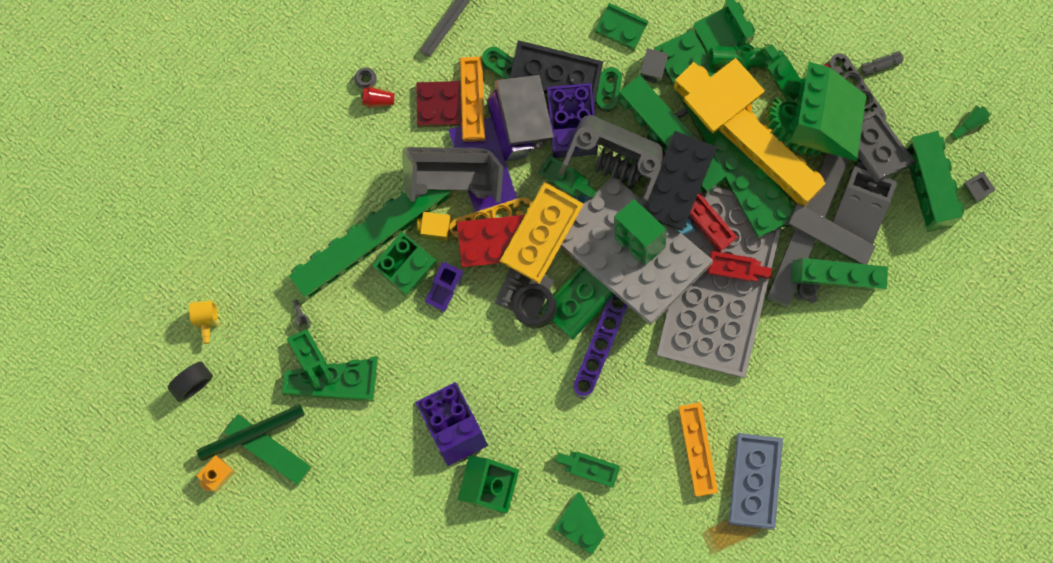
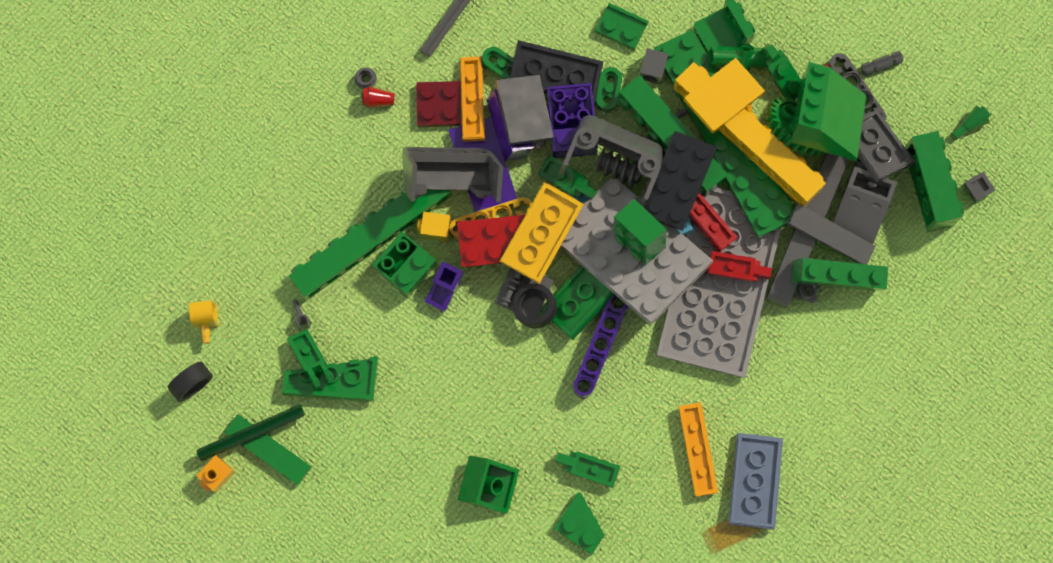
(451, 424): dark purple slope -> none

